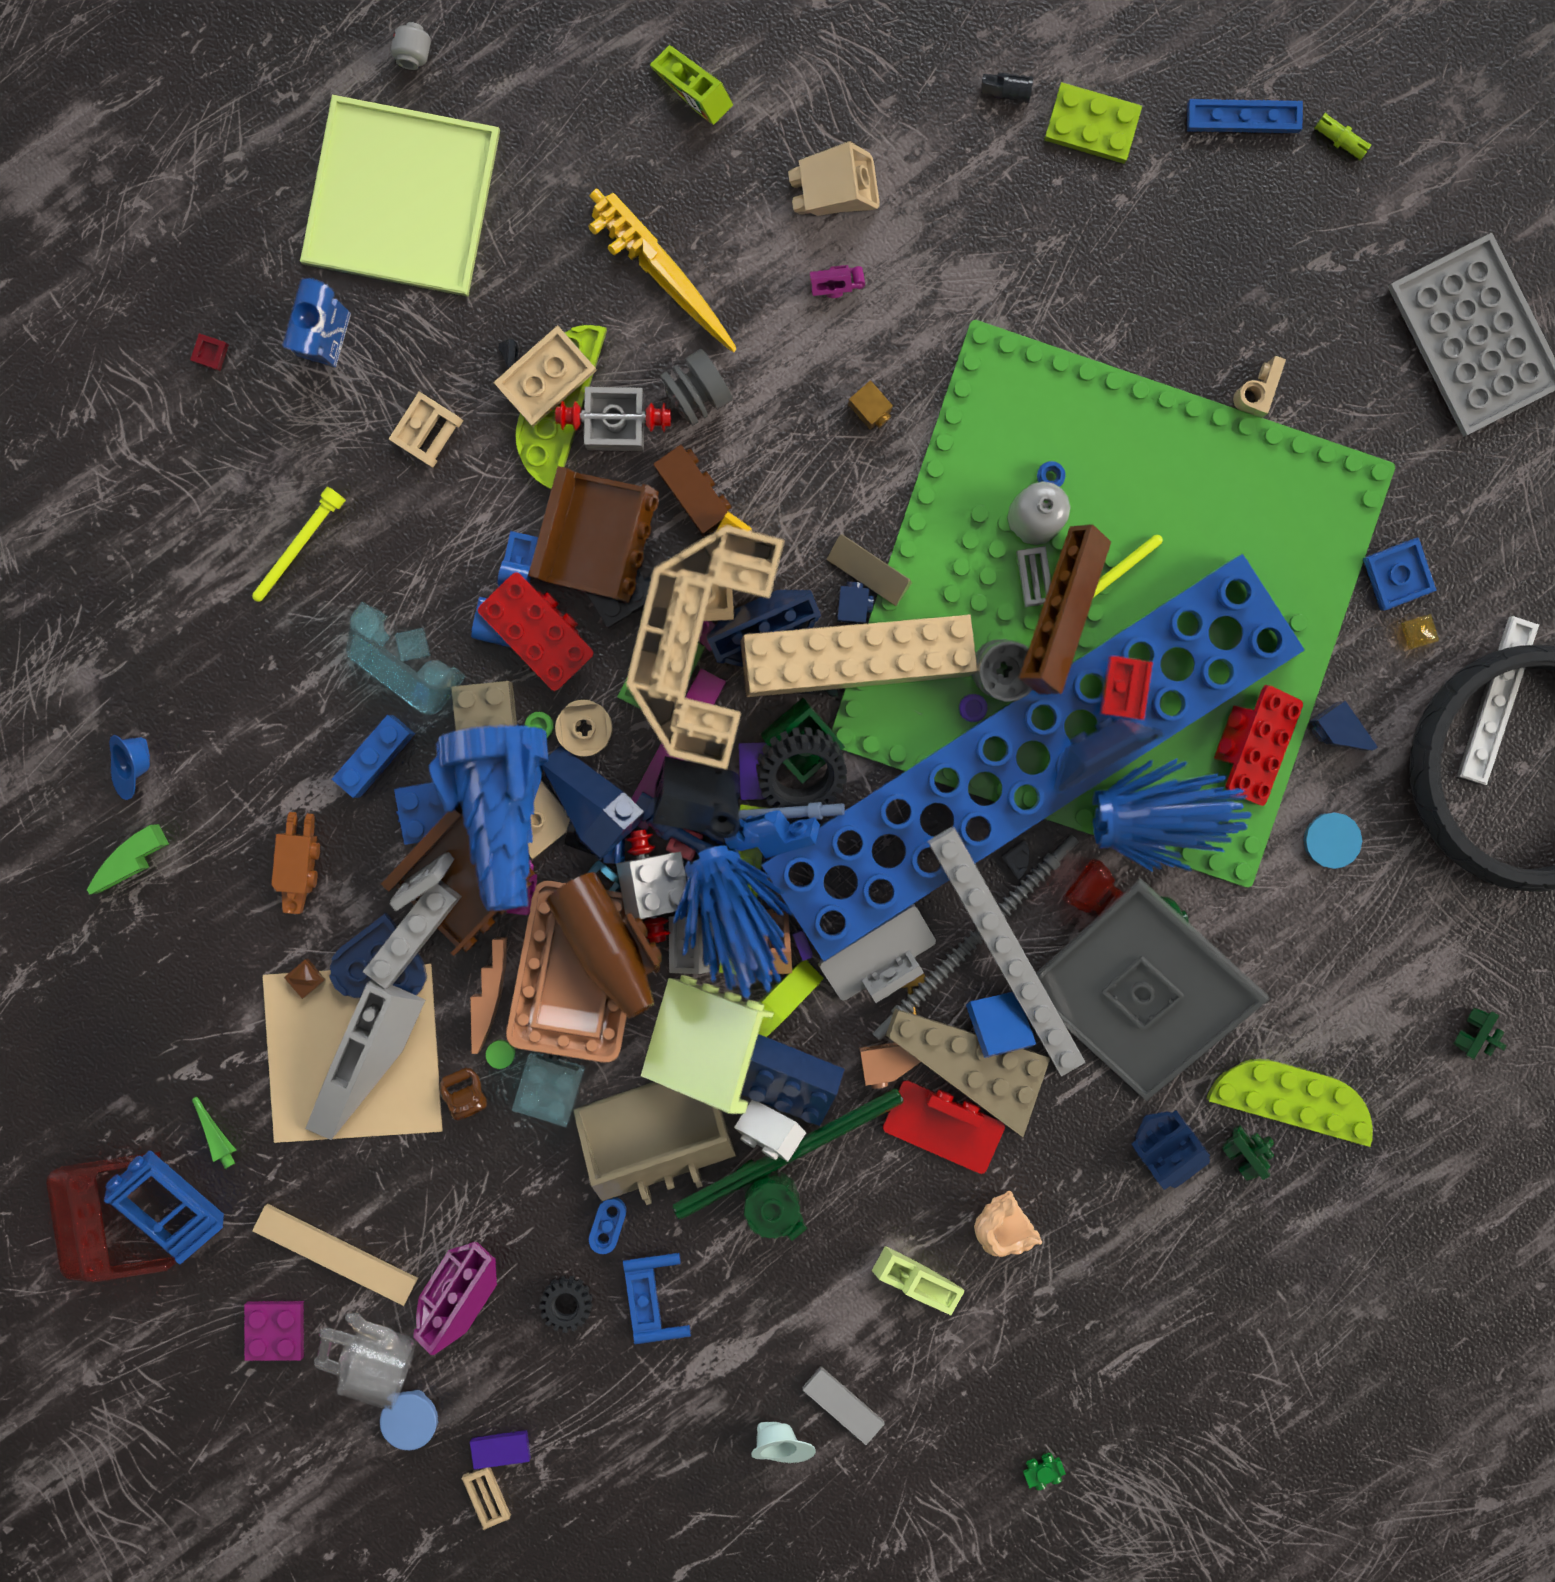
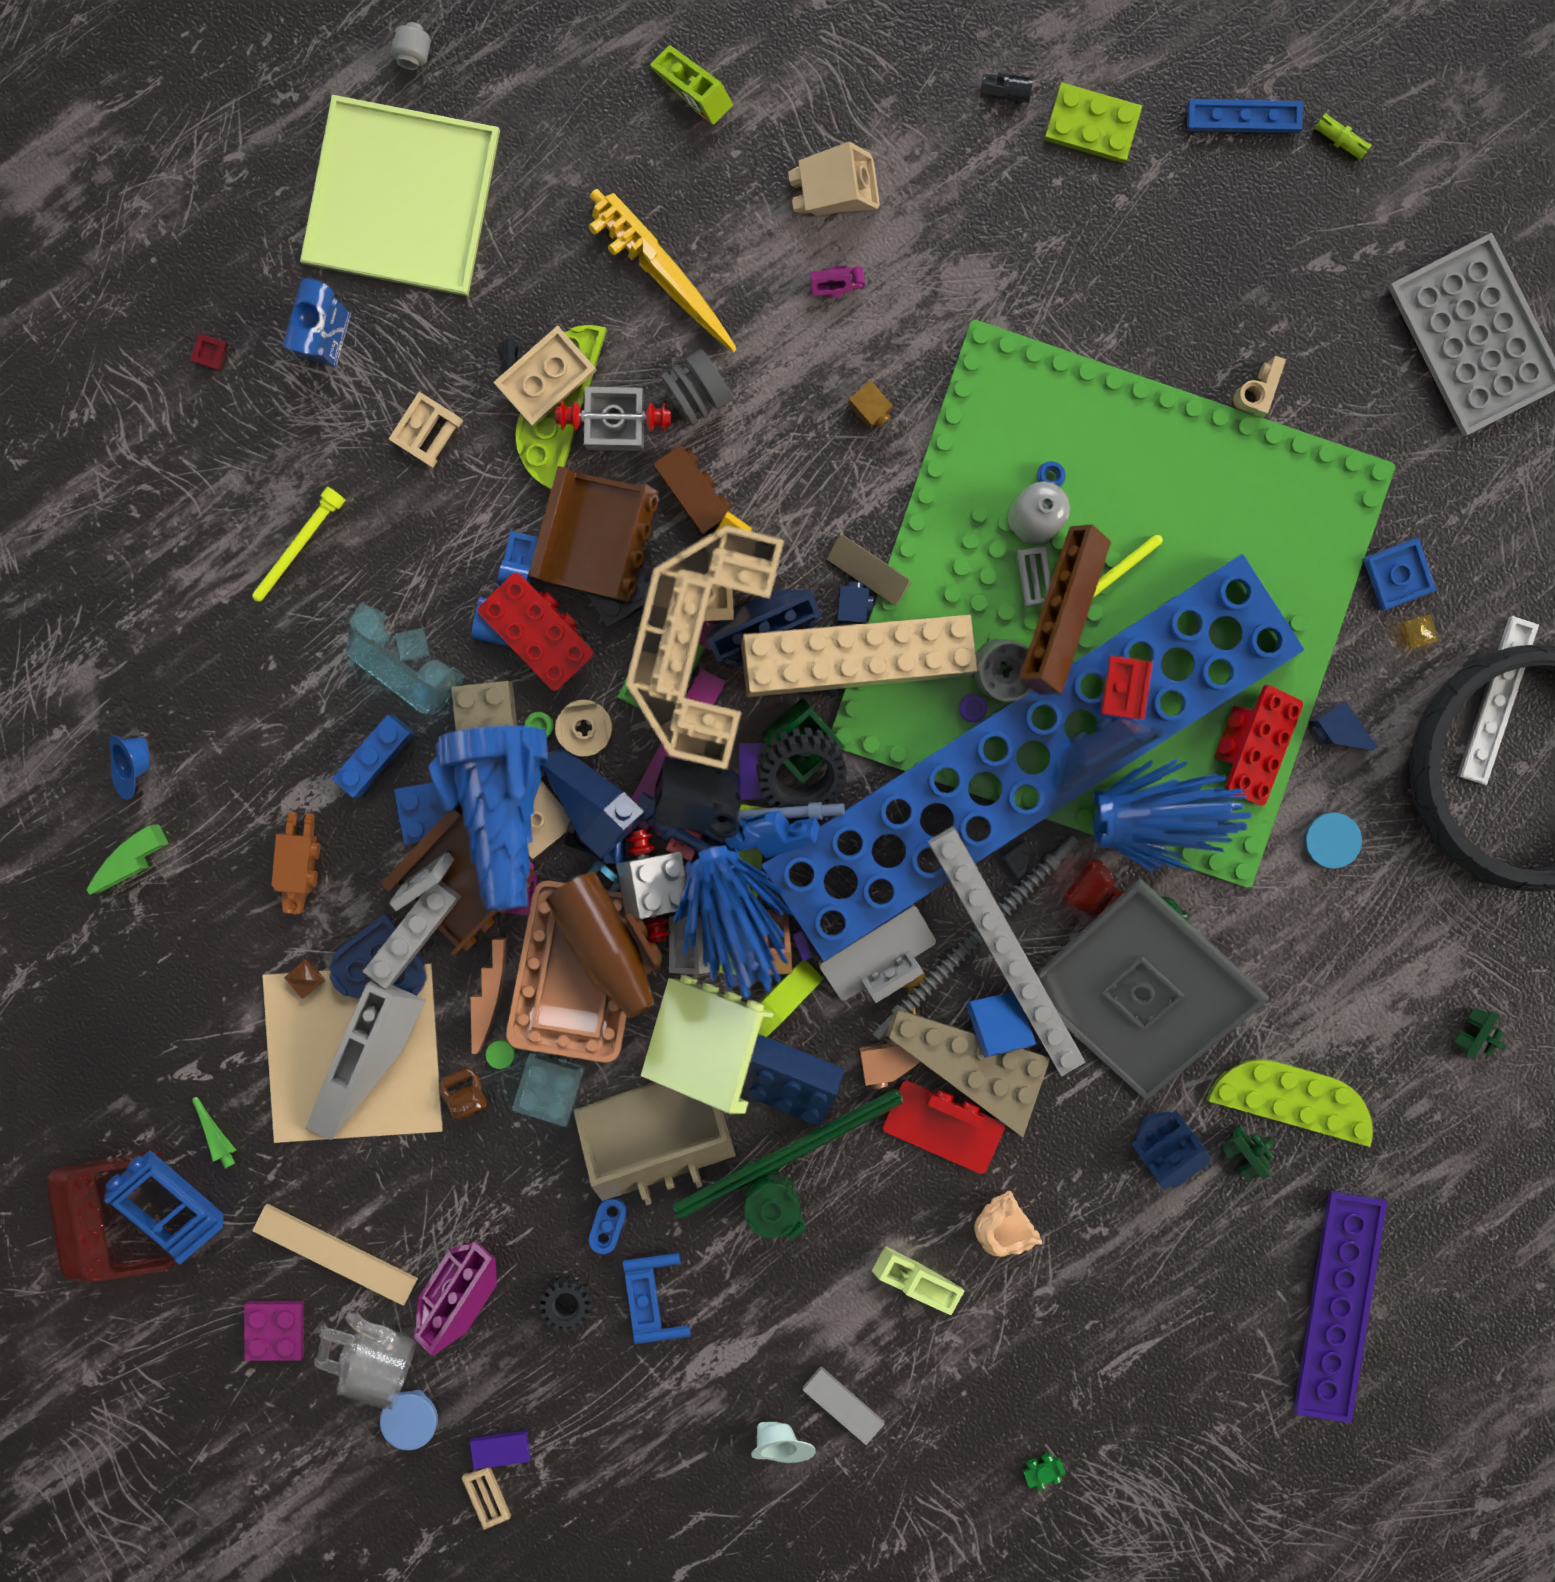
(769, 1130): white brick -> none
(1340, 1306): none -> dark purple plate

